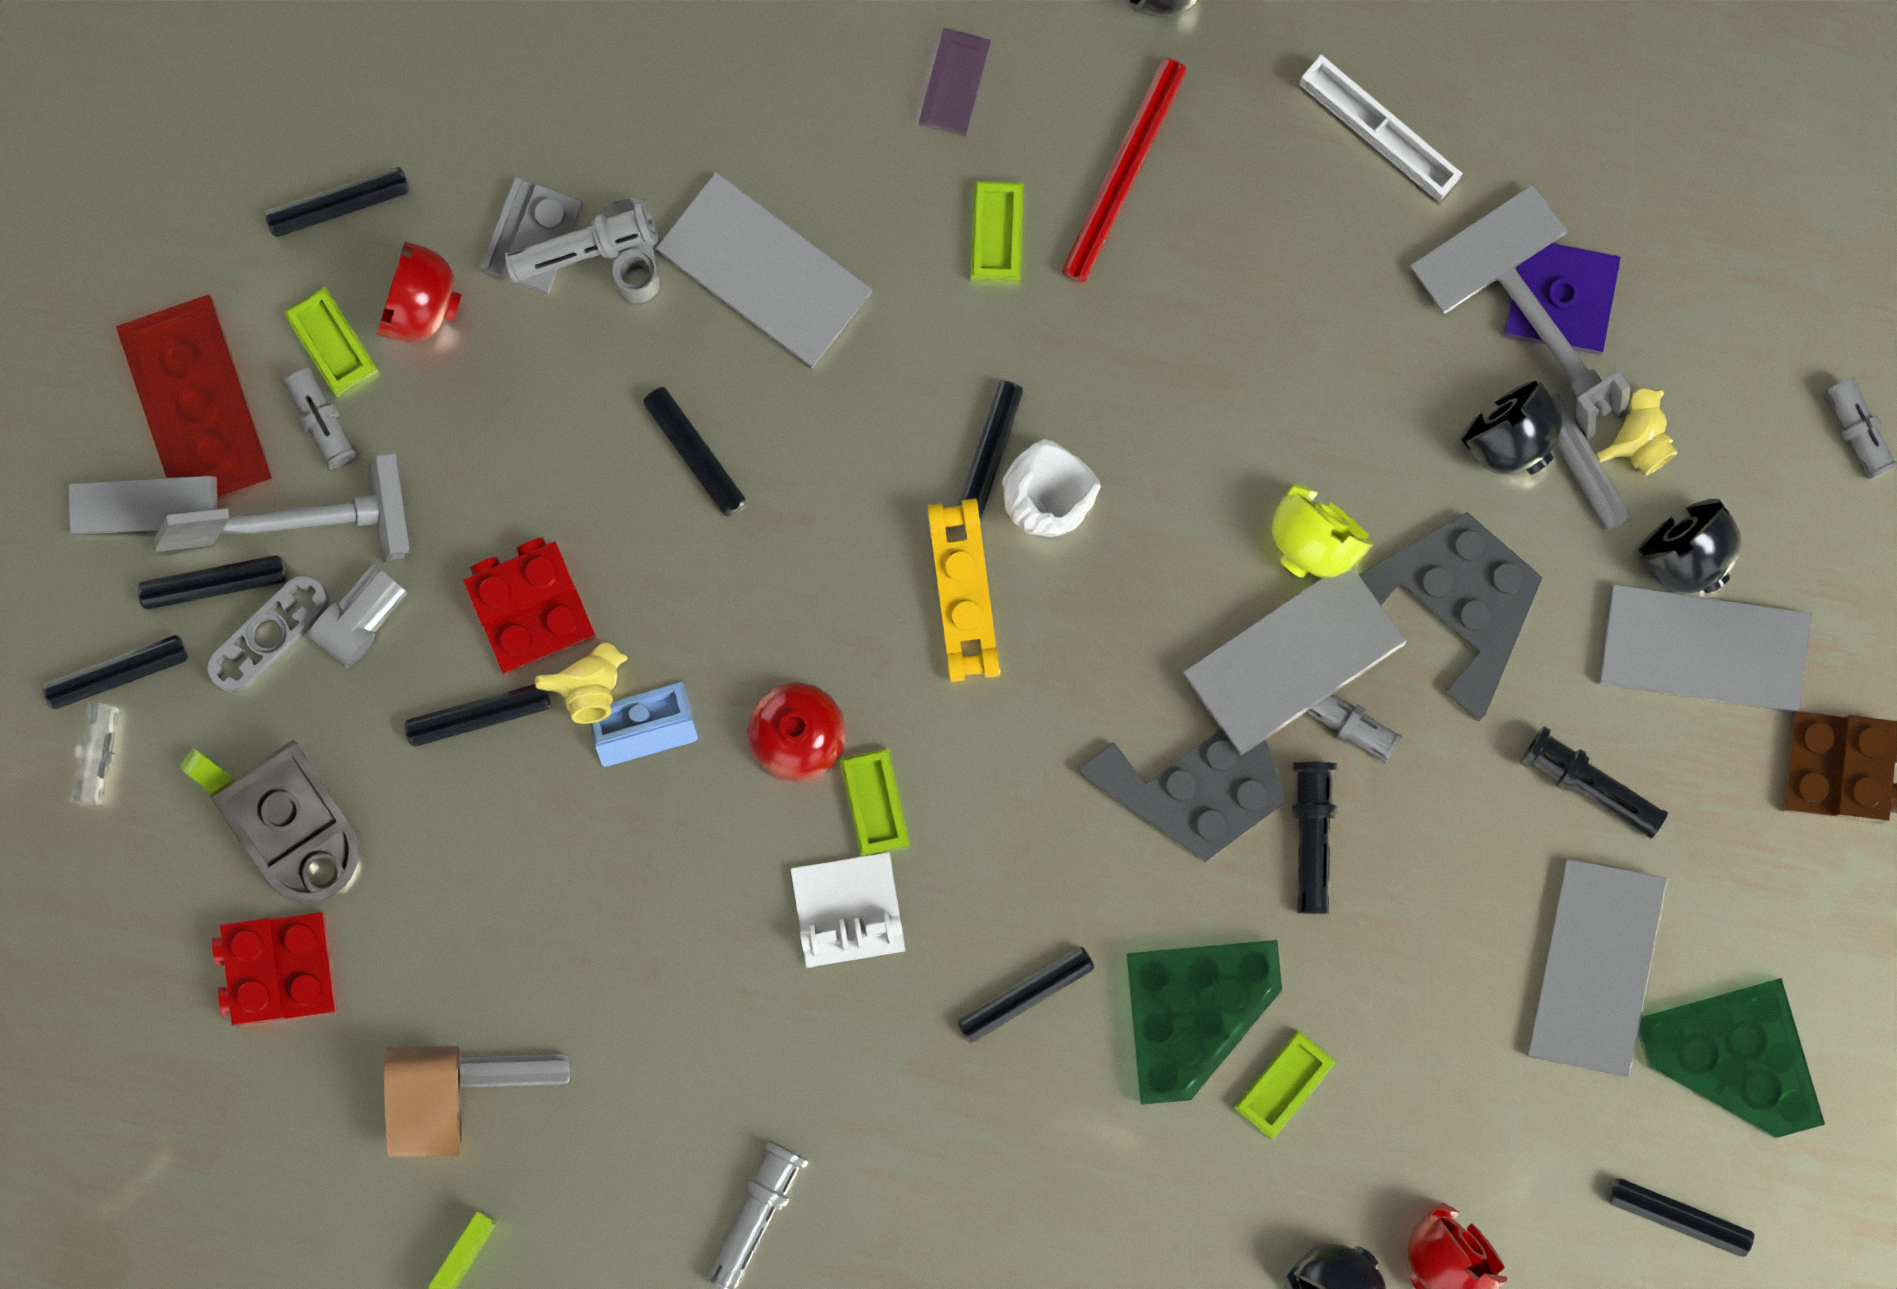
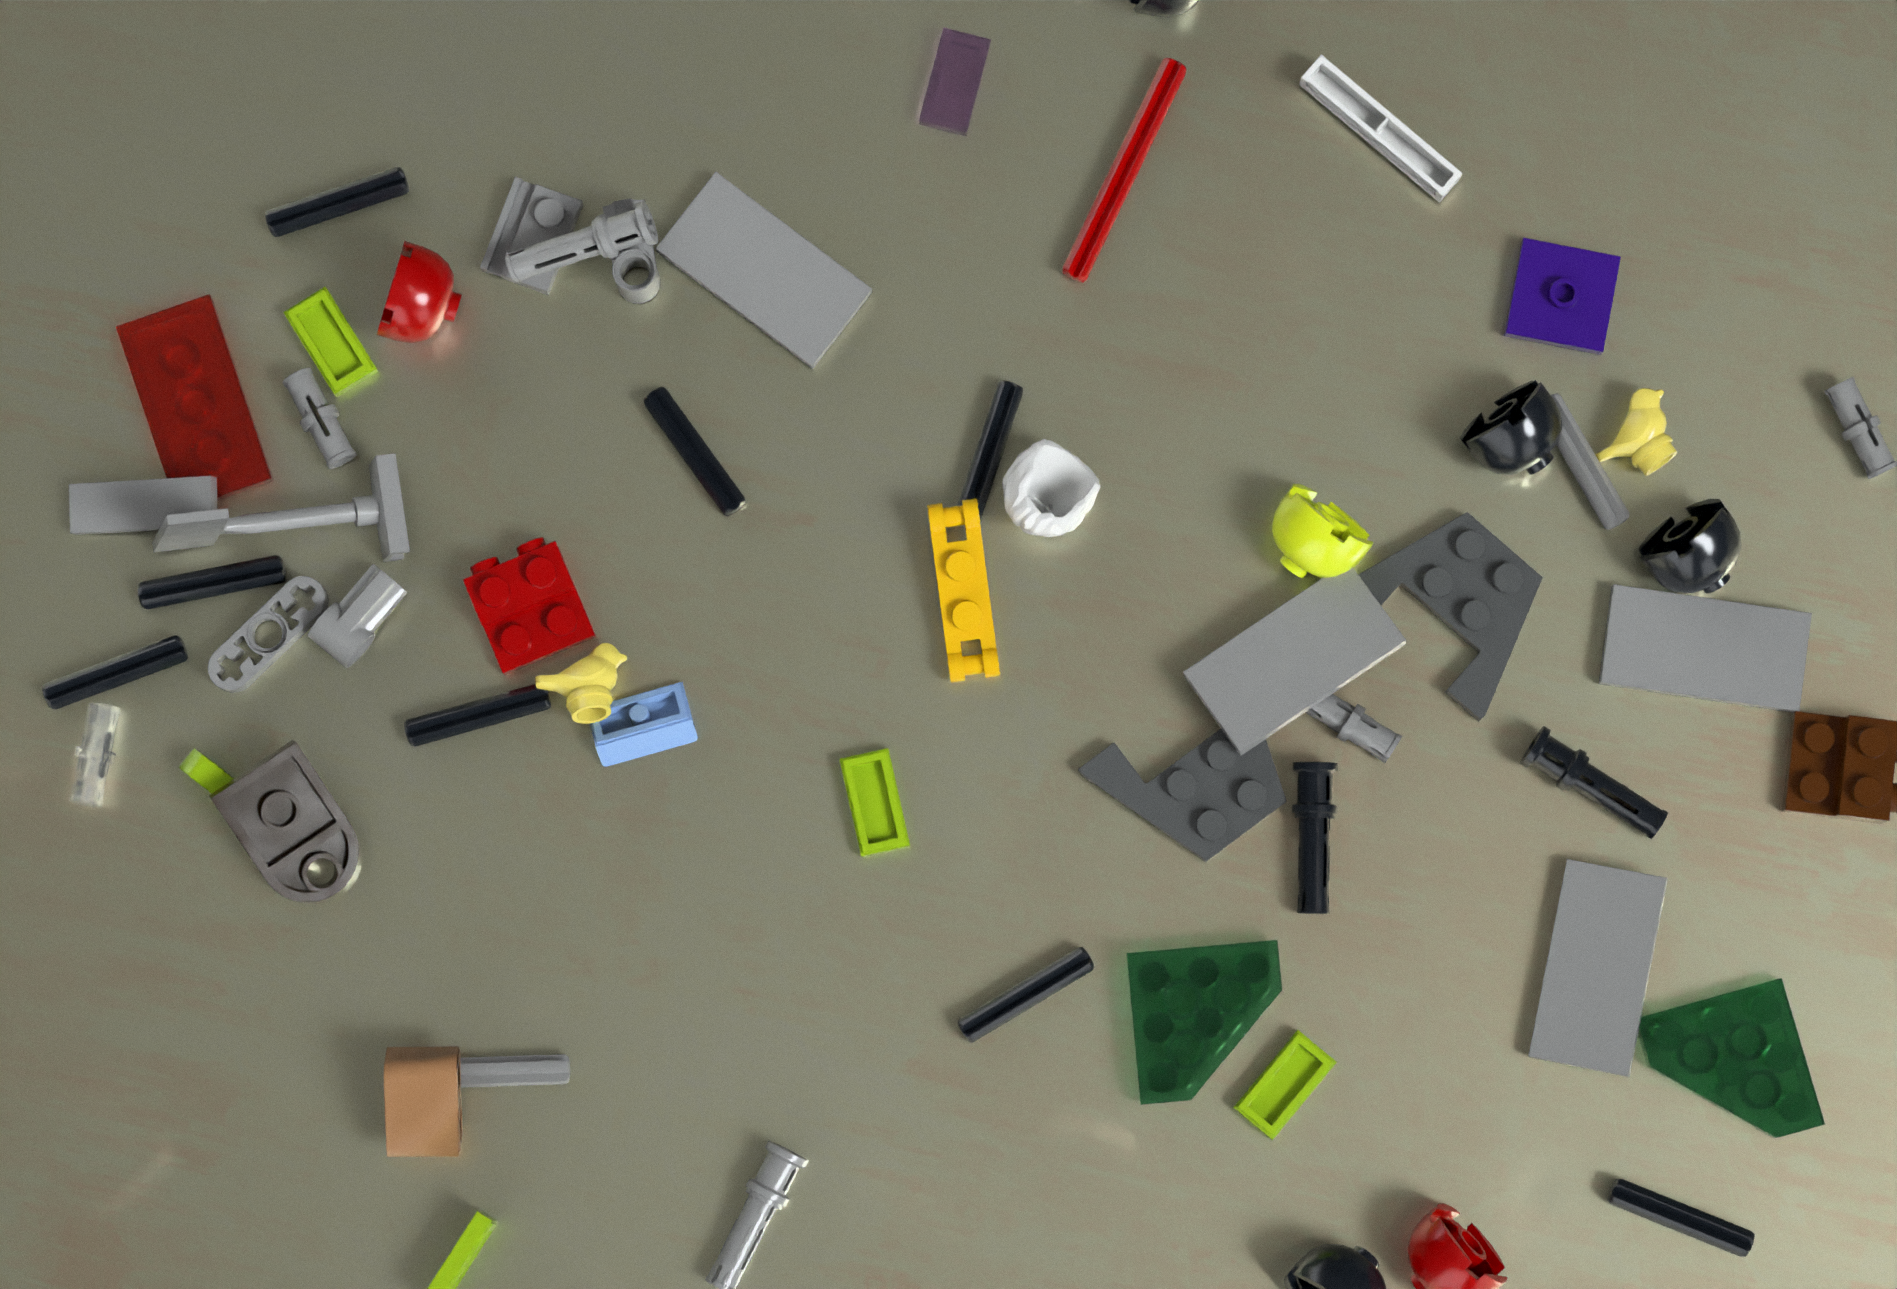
(275, 969): red plate -> none
(796, 732): red cylinder -> none
(848, 910): white hinge -> none
(997, 232): lime tile -> none
(1491, 253): light grey piece -> none

